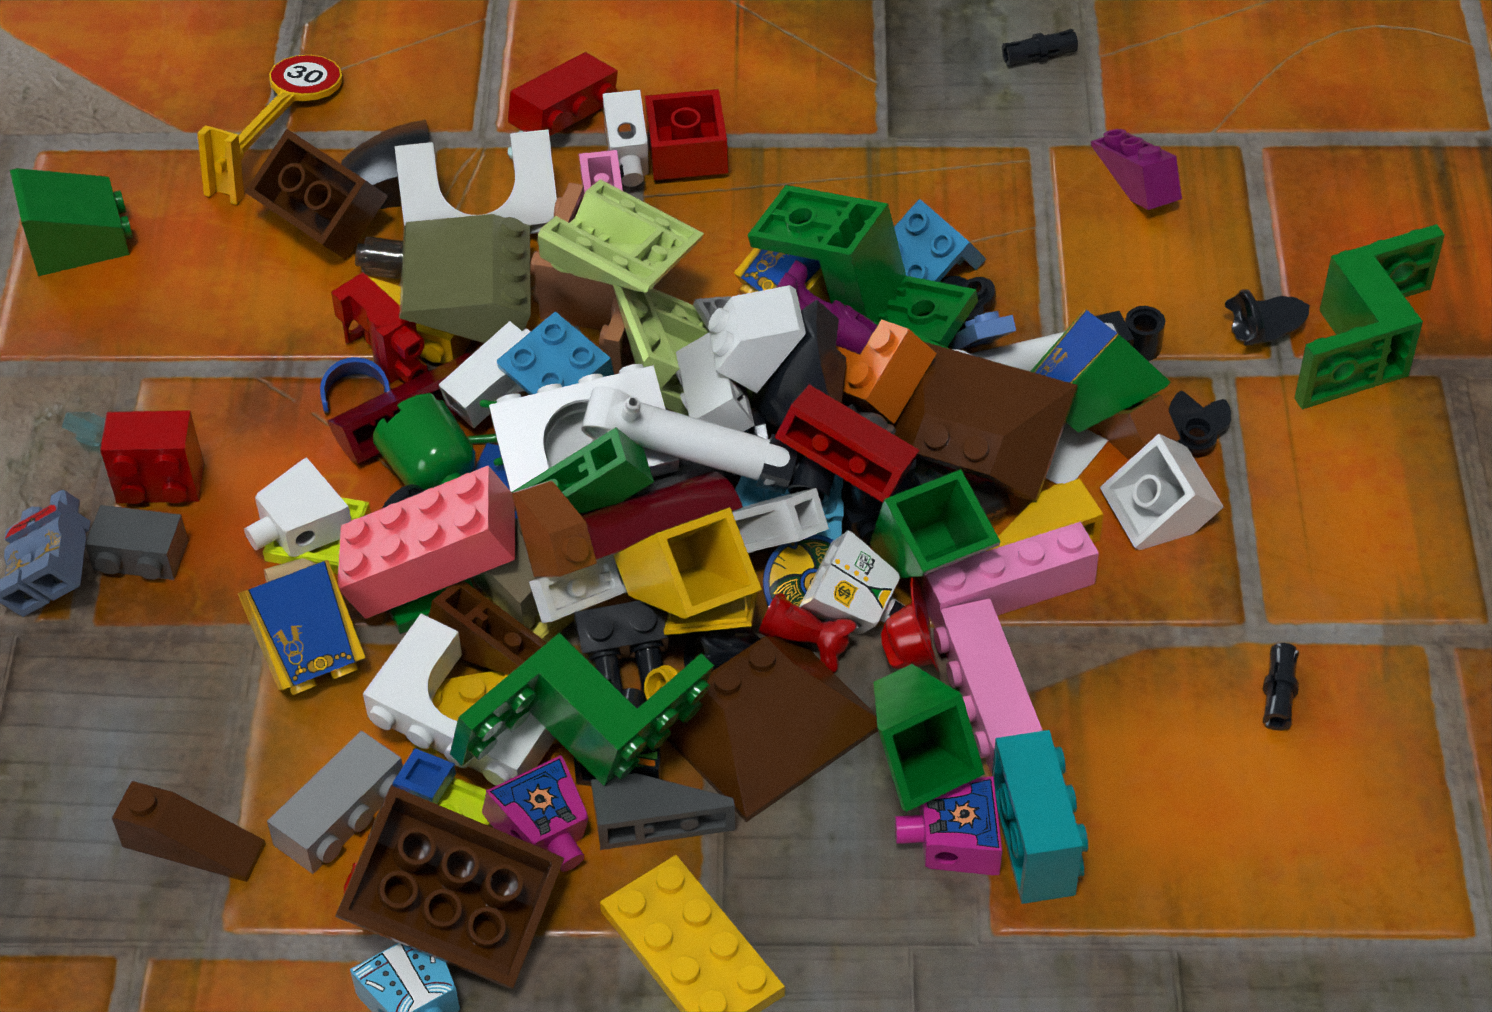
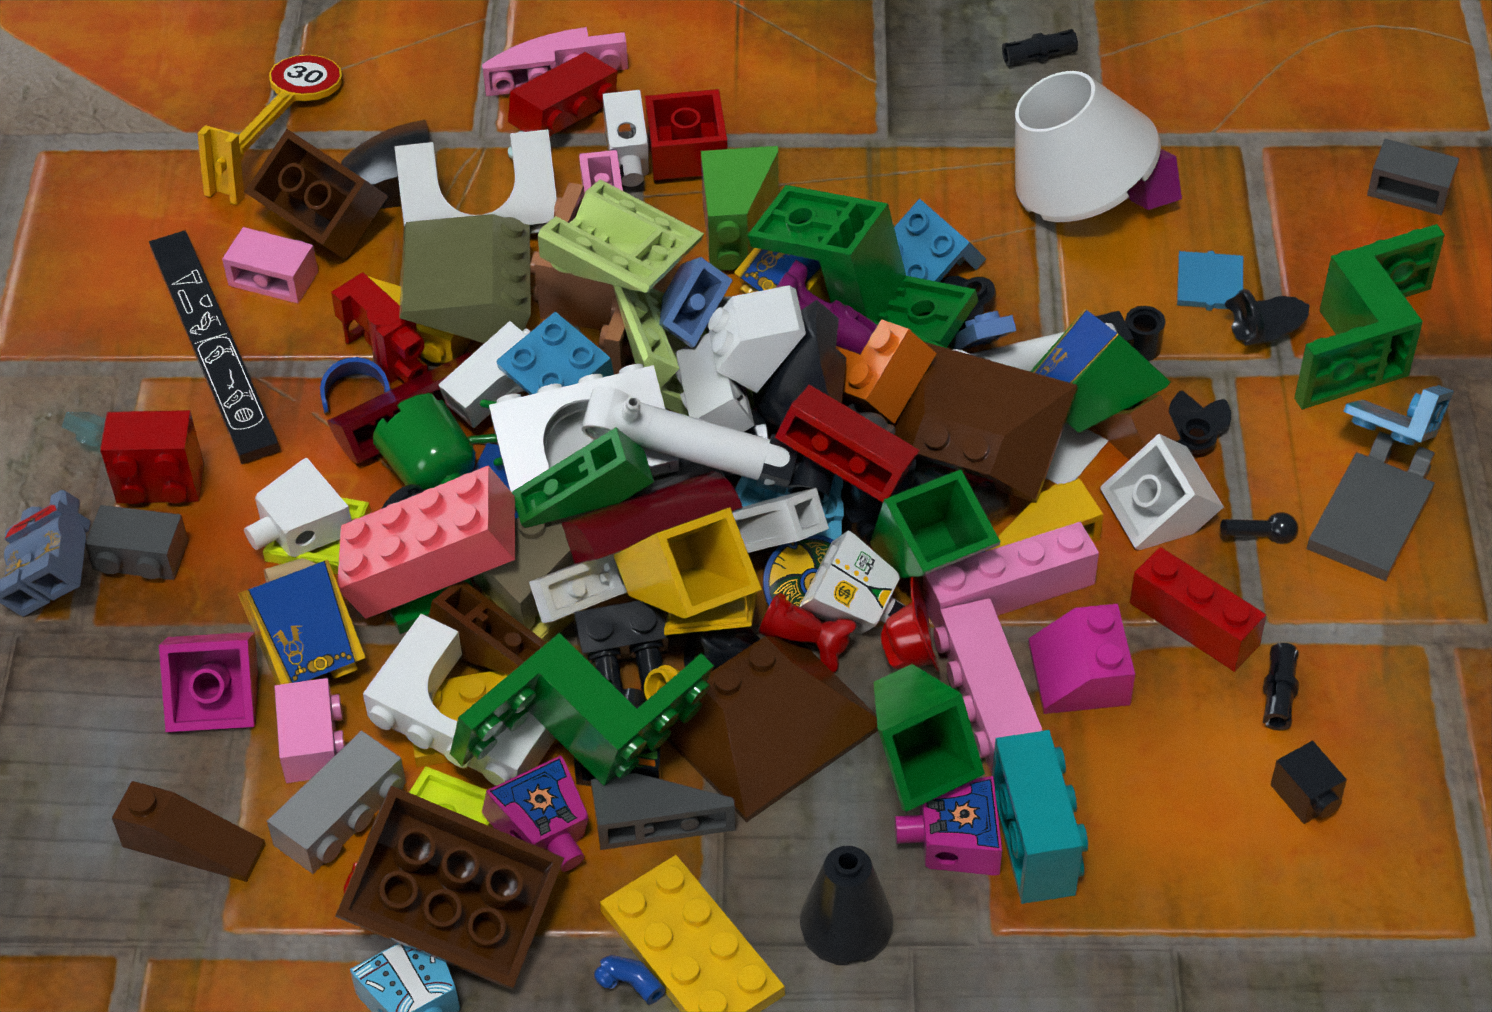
(70, 218): green slope -> none
(209, 681): none -> dark pink slope
(214, 348): none -> black tile
(270, 265): none -> bright pink brick
(307, 727): none -> bright pink brick
(380, 257): clear smoke brick -> none
(425, 776): blue plate -> none
(546, 52): none -> bright pink slope
(552, 531): dark orange slope -> none
(631, 971): none -> blue arm
(692, 299): none -> medium blue slope
(736, 193): none -> bright green slope
(846, 909): none -> black cone
(1079, 148): none -> white cone
(1083, 661): none -> dark pink slope
(1197, 608): none -> red brick
(1208, 279): none -> dark azure piece
(1278, 528): none -> black bar
(1308, 783): none -> black brick
(1373, 510): none -> dark grey tile
(1413, 176): none -> dark grey brick
(1425, 412): none -> dark azure bracket

